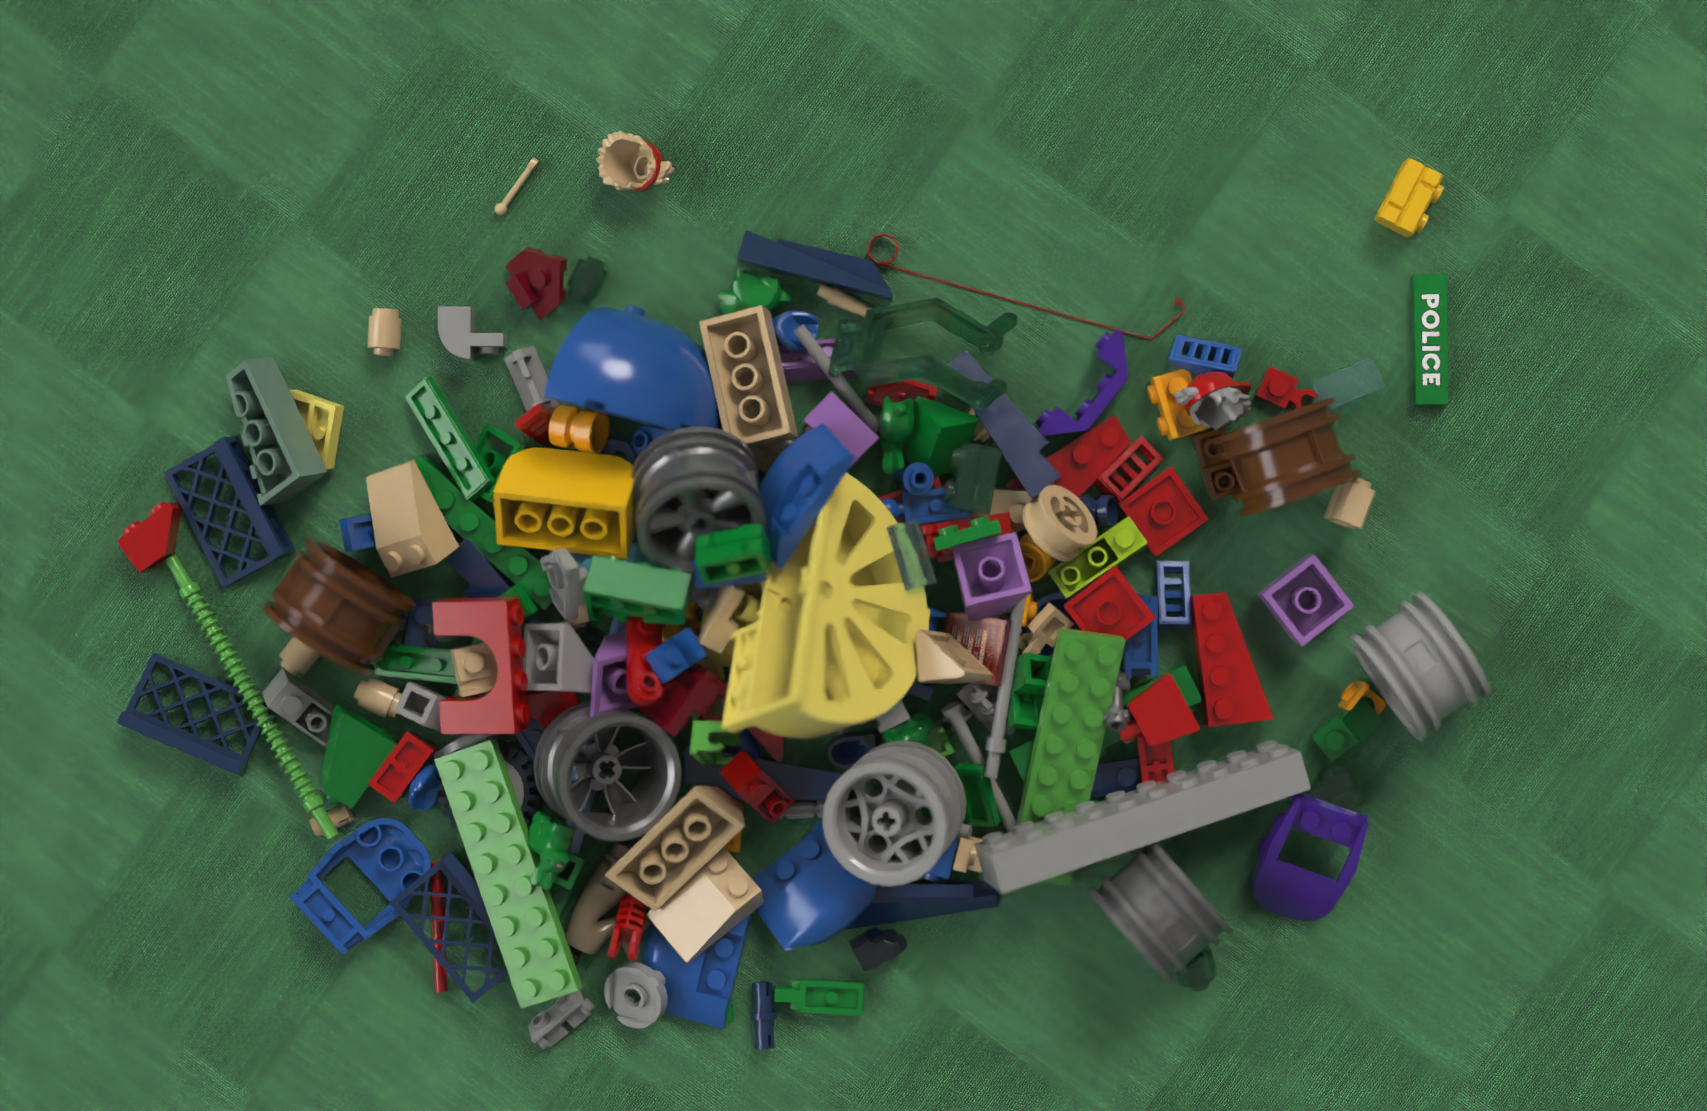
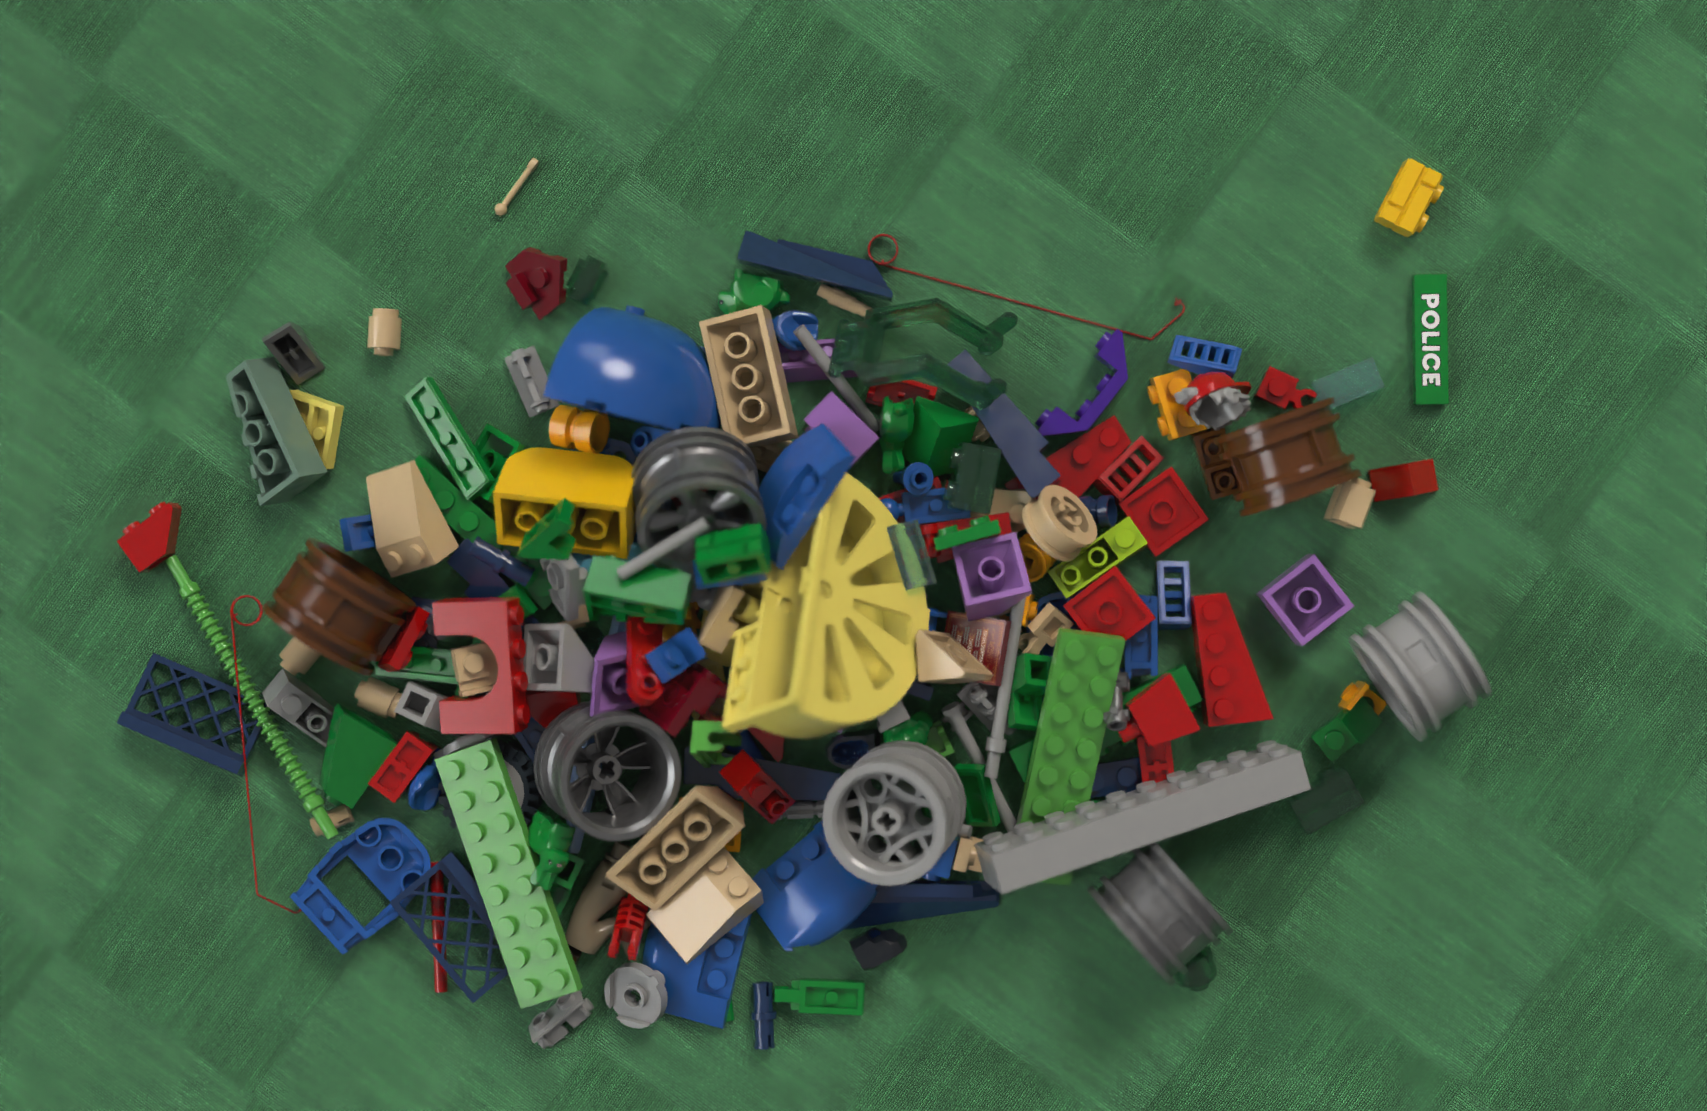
(233, 617): none -> red piece
(263, 518): dark blue fence -> none
(294, 352): none -> dark grey slope
(398, 651): none -> red plate
(459, 333): light grey brick -> none
(501, 561): none -> dark blue pin
(536, 423): red slope -> none
(550, 535): none -> green slope
(632, 163): tan hair -> none
(663, 548): none -> light grey bar
(1295, 890): dark purple slope -> none
(1403, 480): none -> red slope

